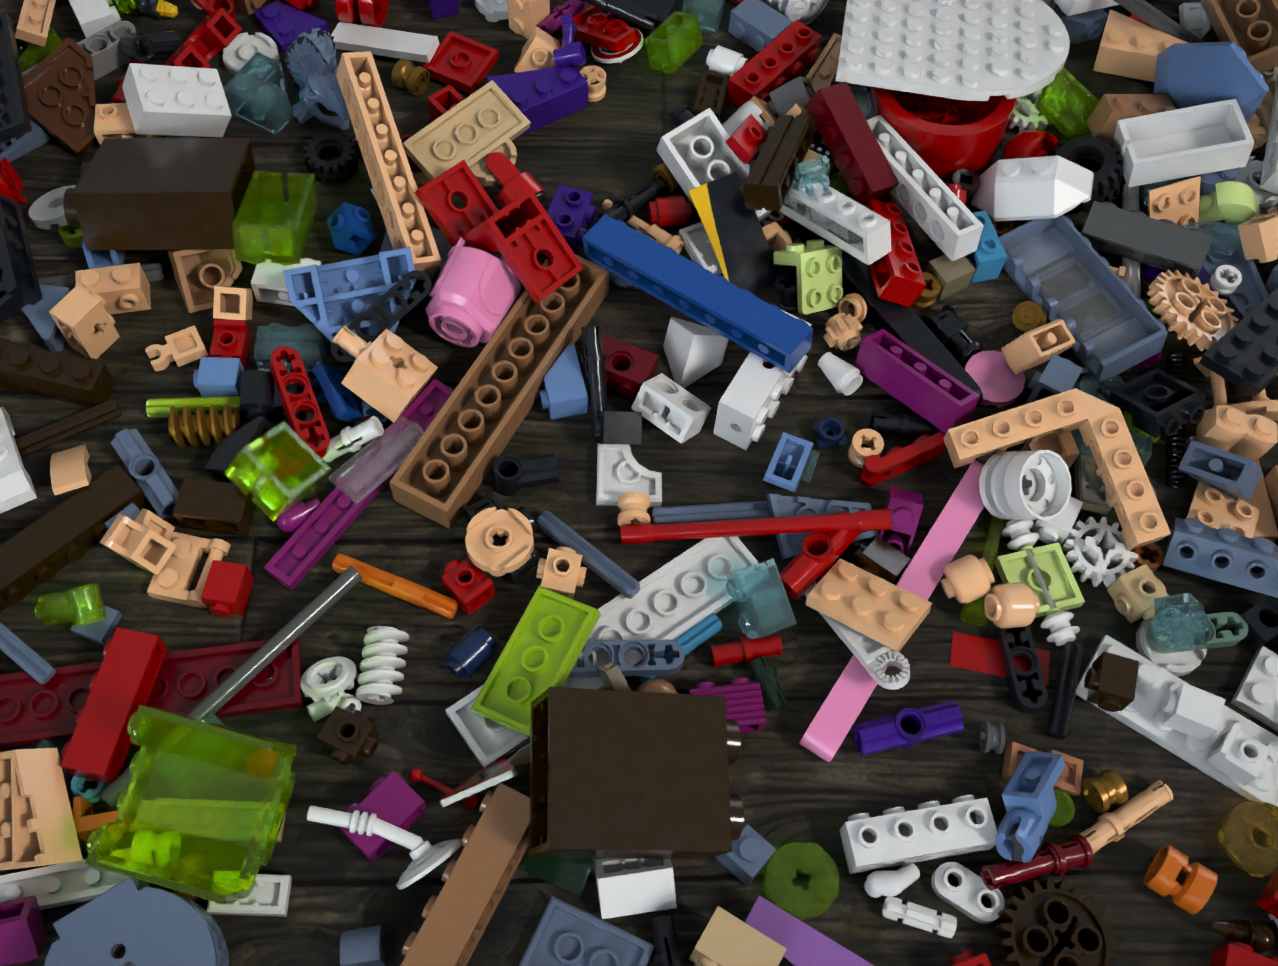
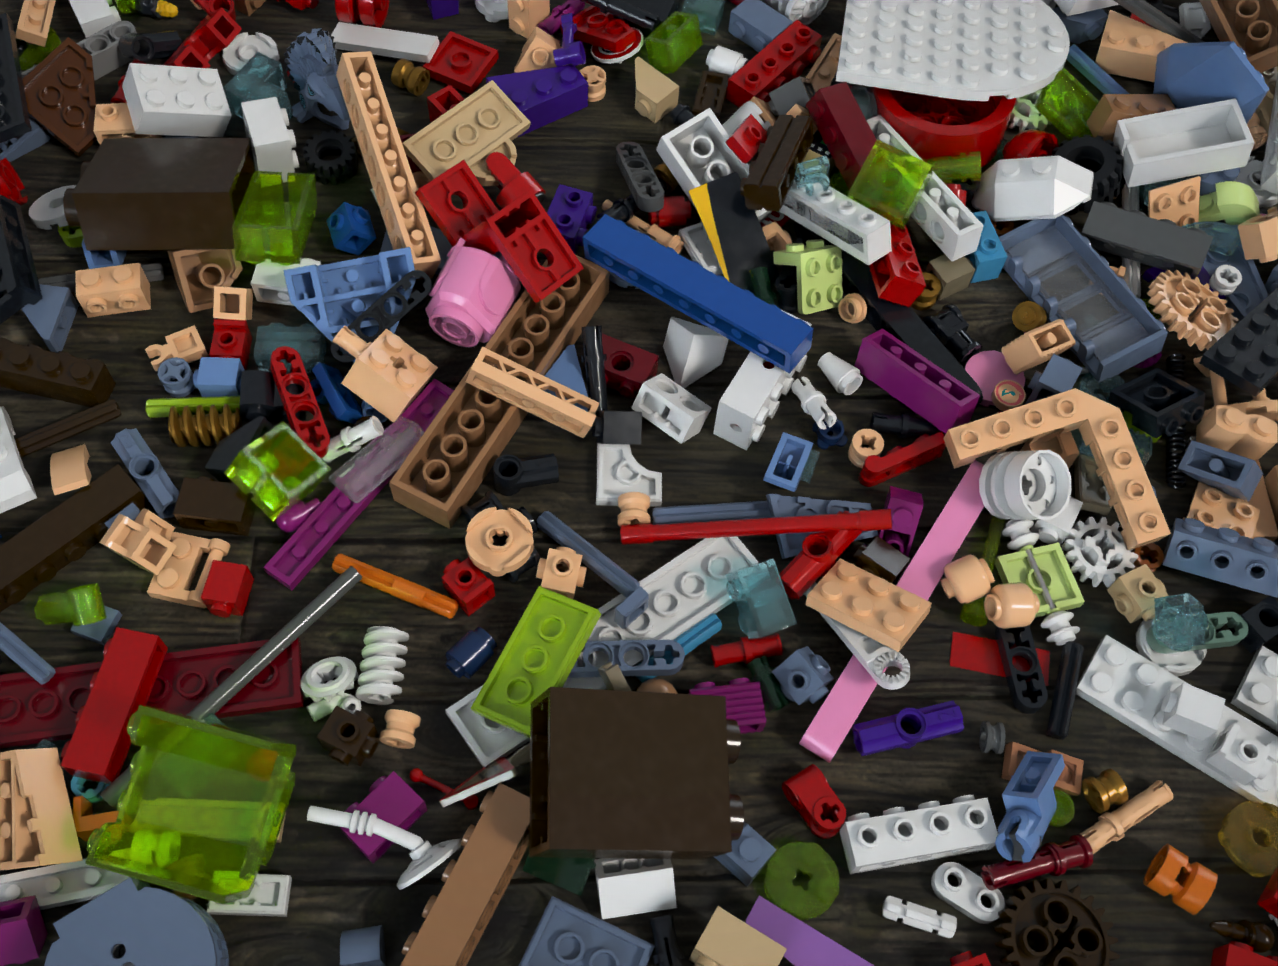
(85, 322): light nougat brick -> none
(176, 369): none -> sand blue wheel
(269, 136): none -> white brick
(286, 23): dark purple wing -> none
(400, 729): none -> light nougat wheel
(532, 397): none -> light nougat fence
(631, 608): none -> sand blue tile
(640, 176): none -> dark grey beam
(653, 91): none -> tan slope
(761, 284): none -> clear green pin
(804, 676): none -> sand blue brick
(812, 797): none -> red piece
(813, 403): none -> white pin
(843, 331): light nougat gear -> none
(891, 183): none -> clear neon green brick
(891, 882): white arm -> none
(957, 167): none -> clear neon green axle
(1008, 395): none -> light nougat tile
(1093, 72): none -> medium blue axle
(1111, 681): dark brown brick -> none

